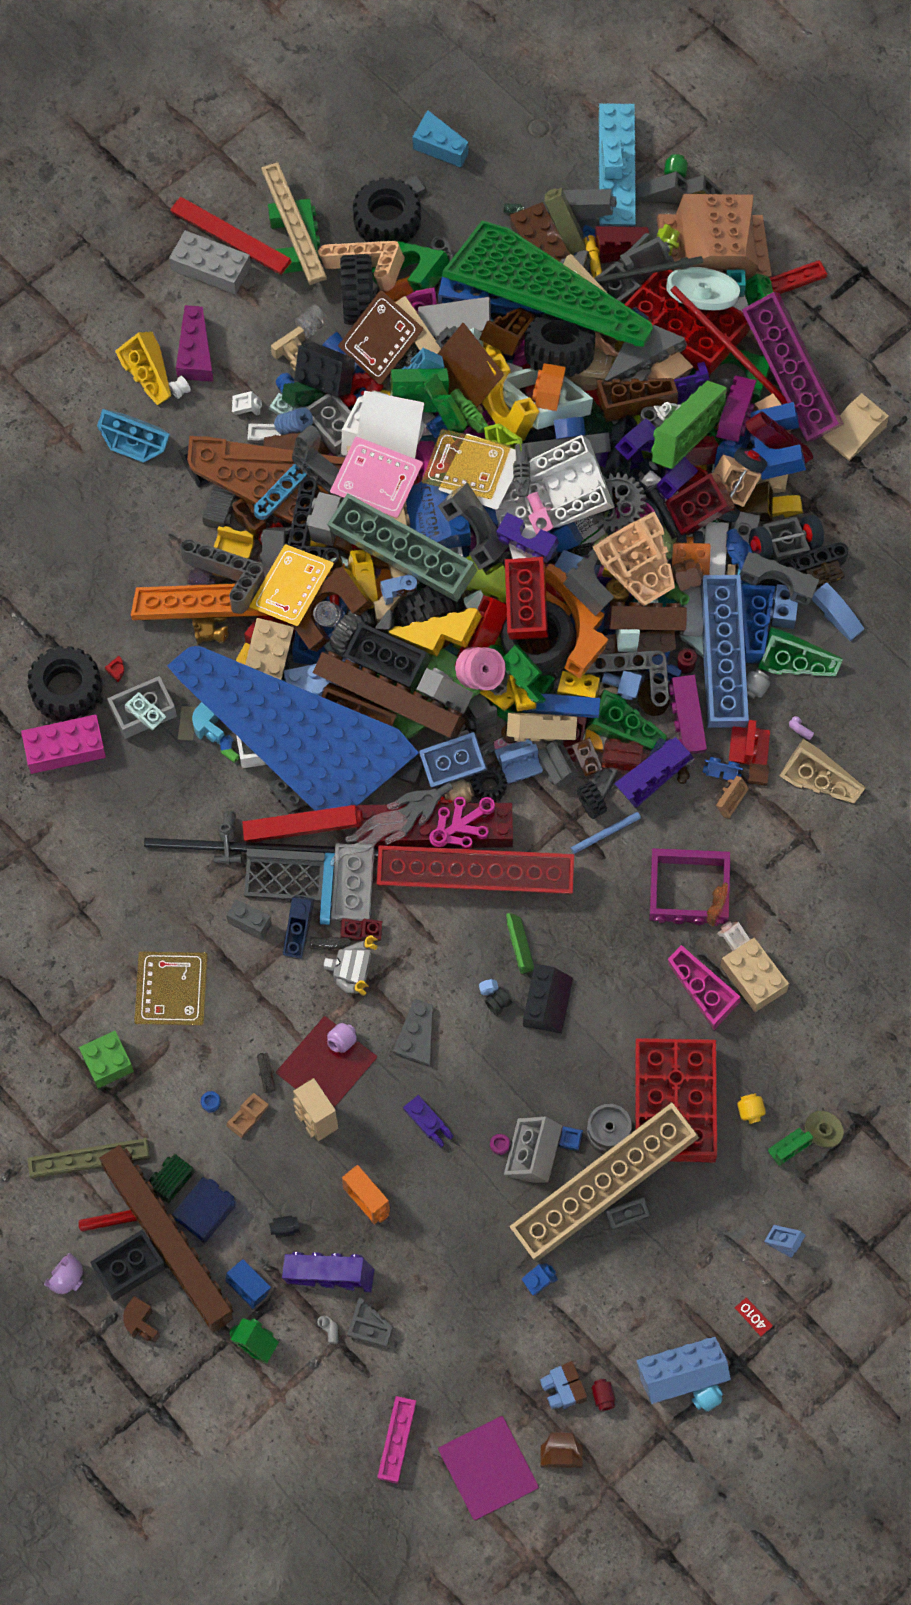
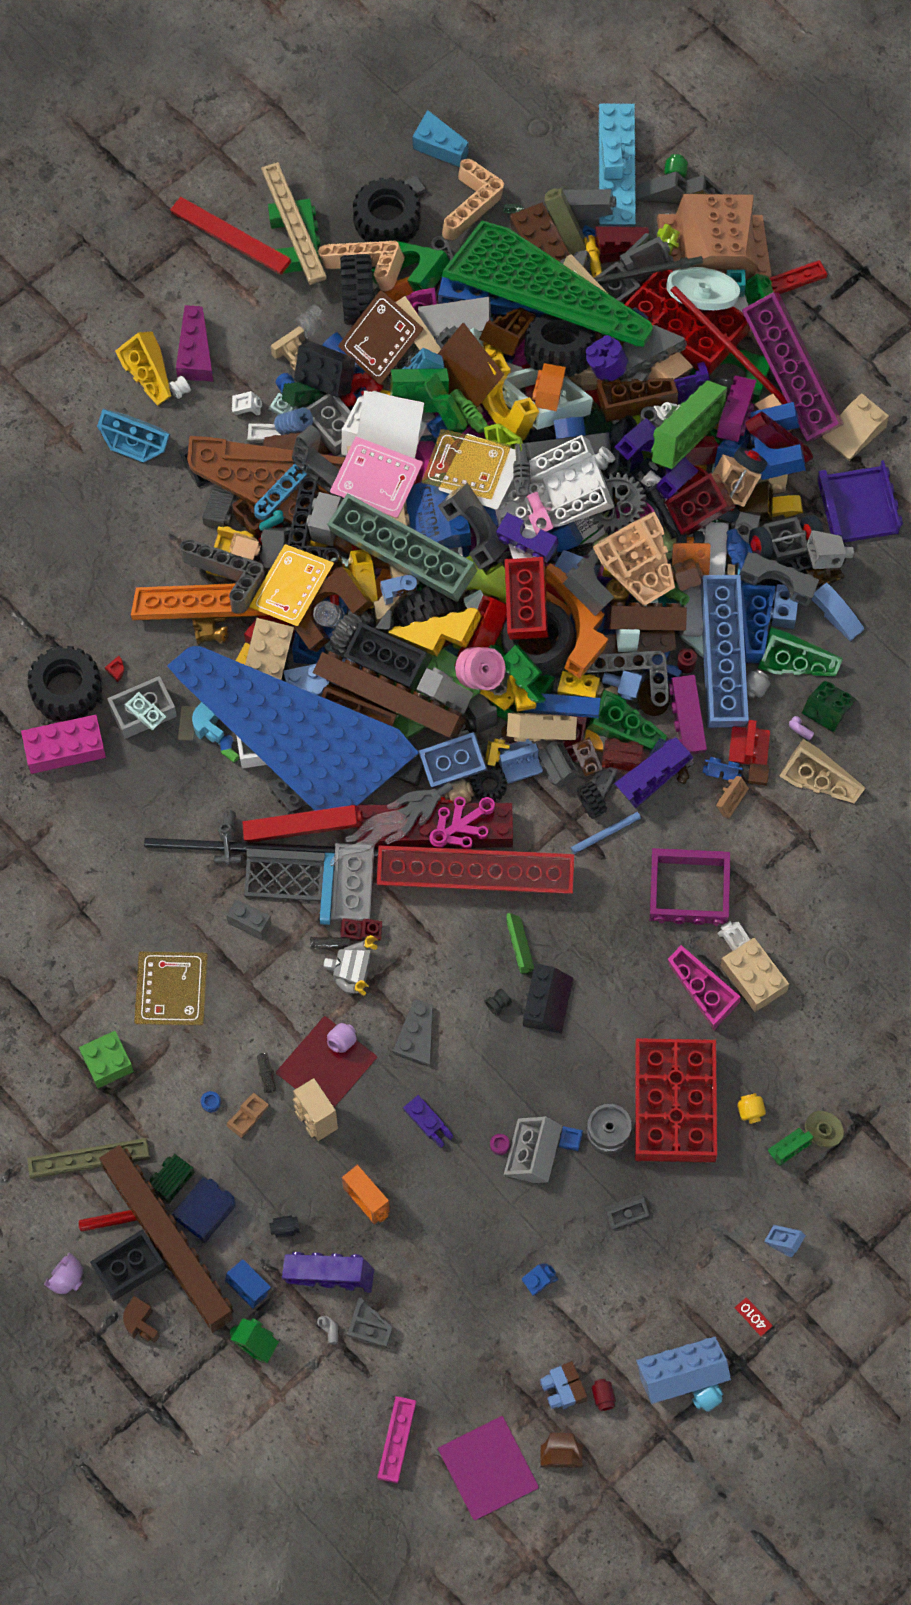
(200, 577): clear purple head -> none
(210, 262): light grey brick -> none
(244, 546): none -> light nougat brick
(272, 521): none -> teal arm
(298, 926): dark blue slope -> none
(487, 194): none -> light nougat beam
(488, 987): light blue tile -> none
(492, 752): none -> yellow bracket
(604, 457): none -> white wheel
(604, 1182): tan brick -> none
(607, 358): none -> dark purple brick
(719, 900): clear orange slope -> none
(827, 550): none -> light grey torso
(828, 705): none -> dark green bracket
(860, 503): none -> dark purple panel

